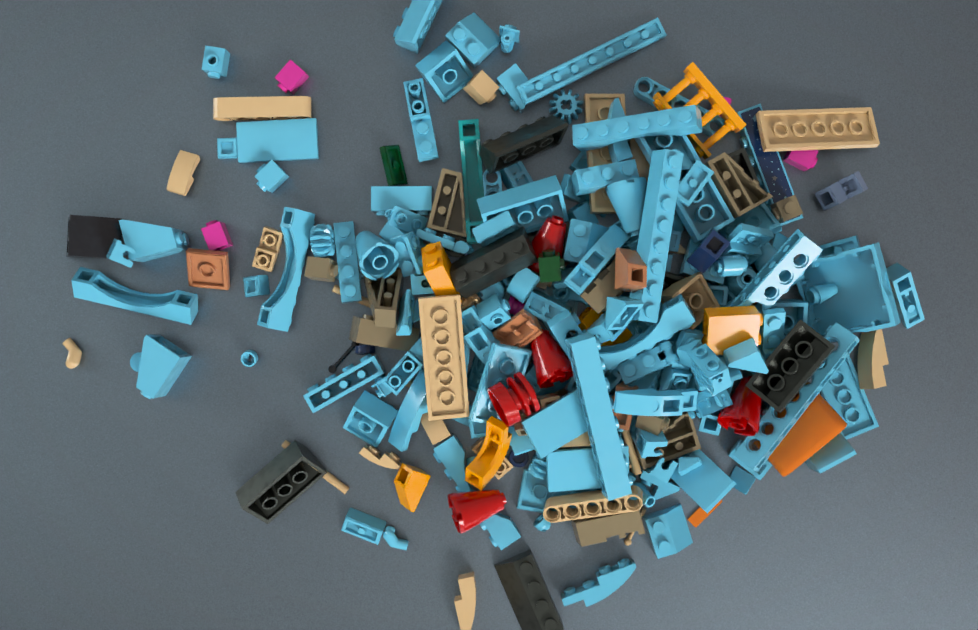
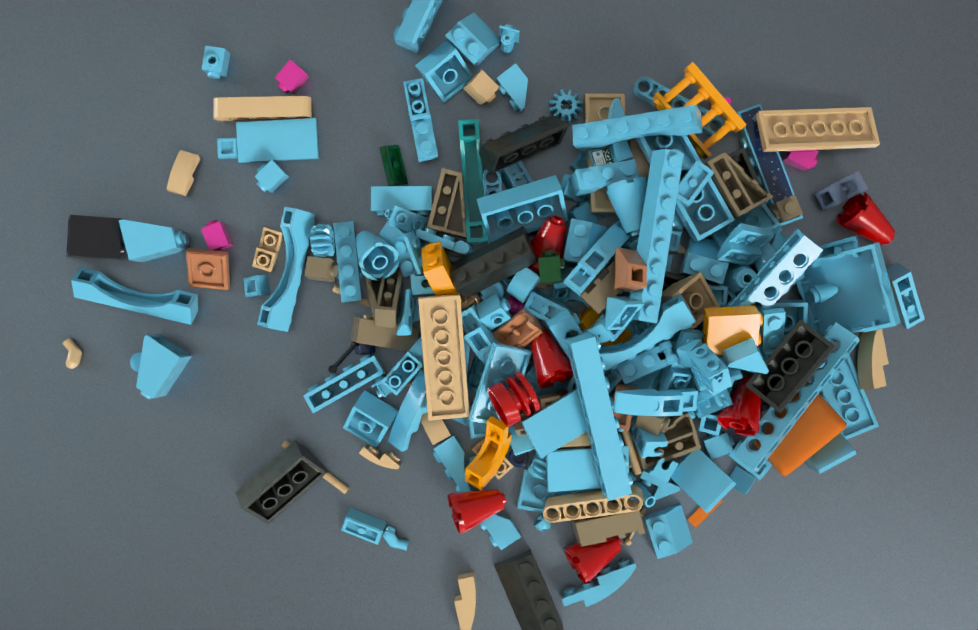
(117, 251): medium azure hinge -> none
(246, 356): medium azure hinge -> none
(410, 485): light orange slope -> none
(495, 228): medium azure slope -> none
(591, 61): medium azure tile -> none
(592, 558): none -> red cone
(601, 156): none -> tile
(688, 464): medium azure slope -> none
(708, 250): dark blue slope -> none
(717, 446): none -> medium azure brick
(730, 265): medium azure brick -> none
(866, 219): none -> red cone

